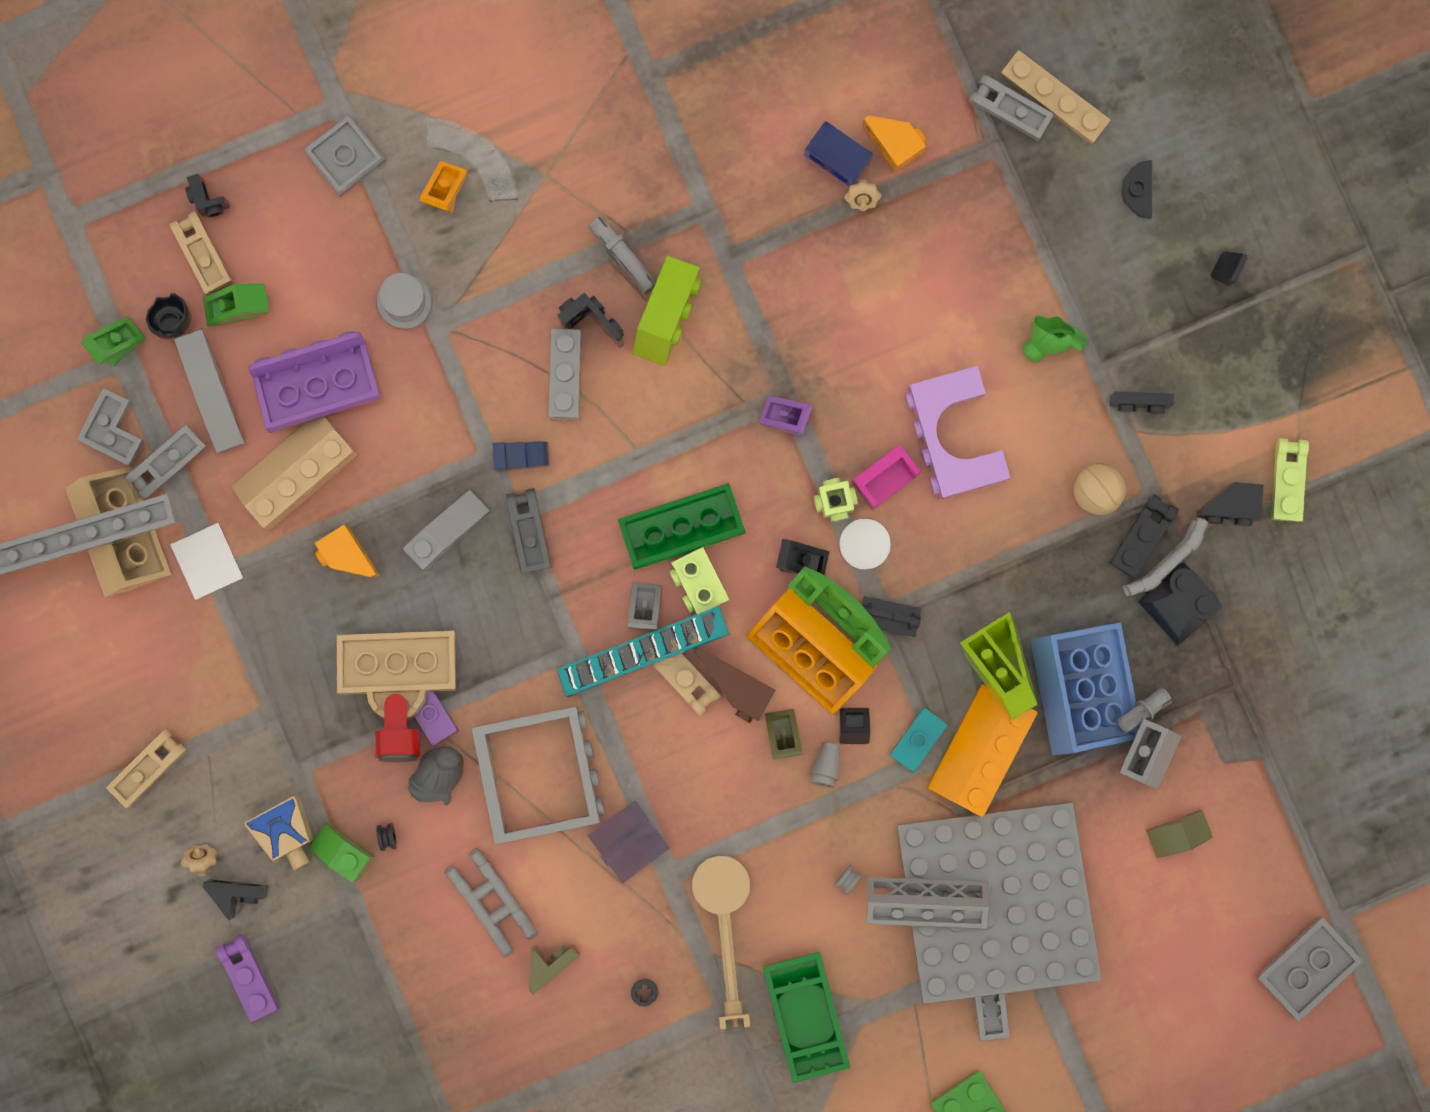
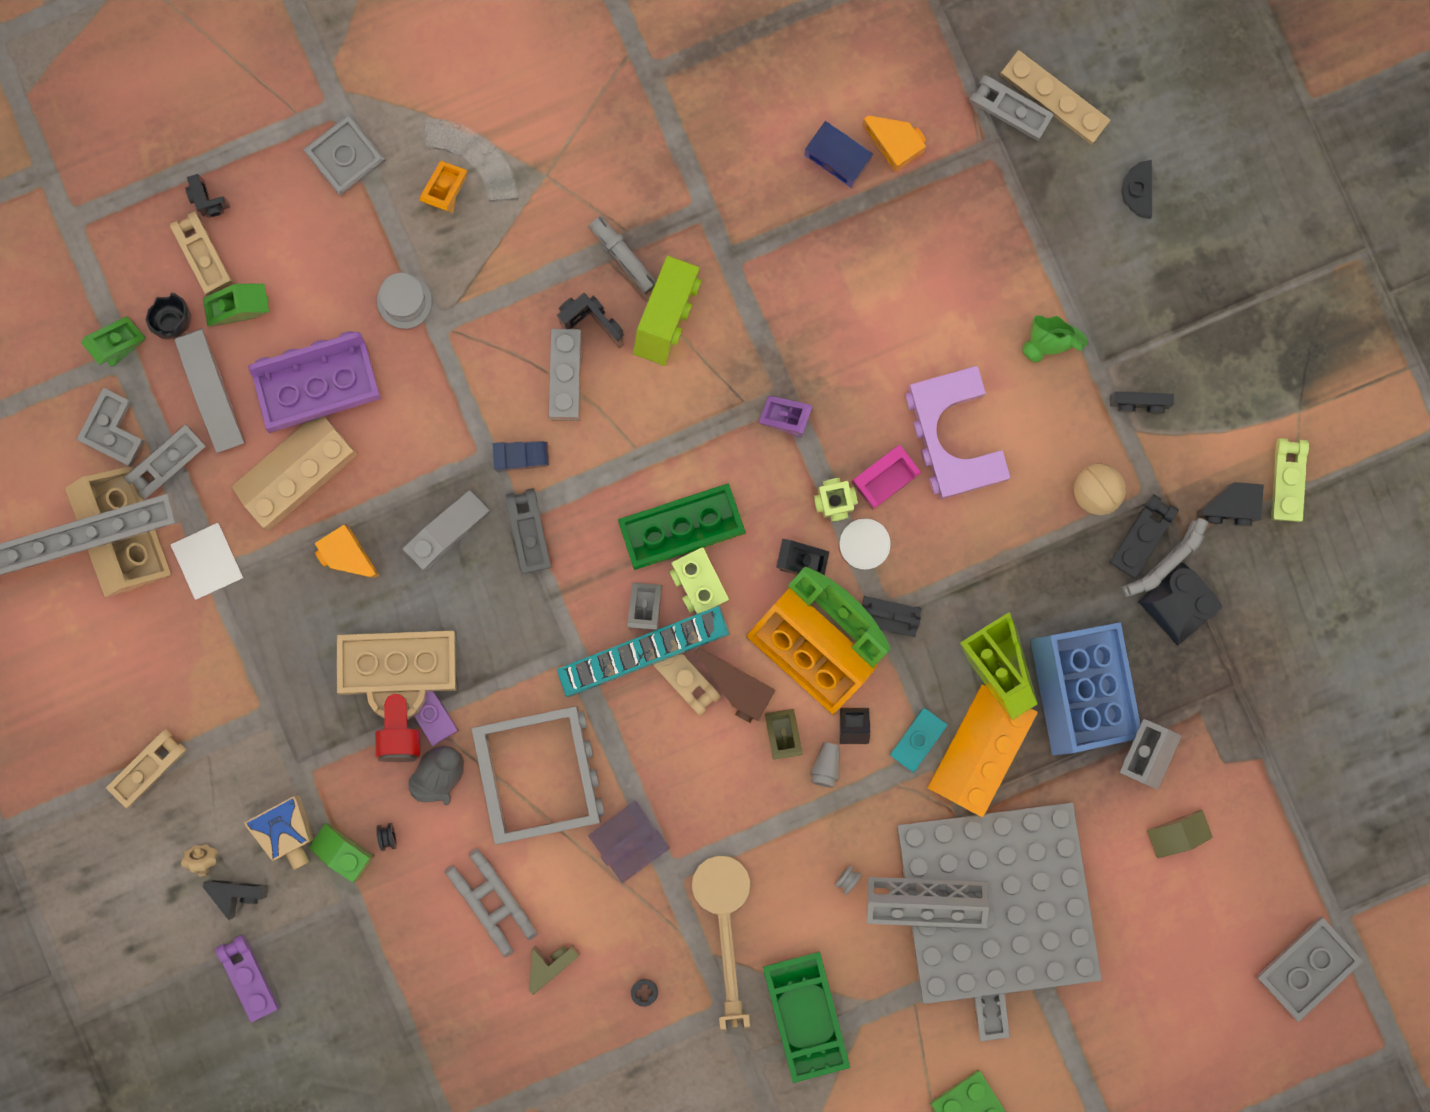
(862, 195): tan piece -> none
(1145, 710): light grey axle -> none
(1229, 267): black slope -> none

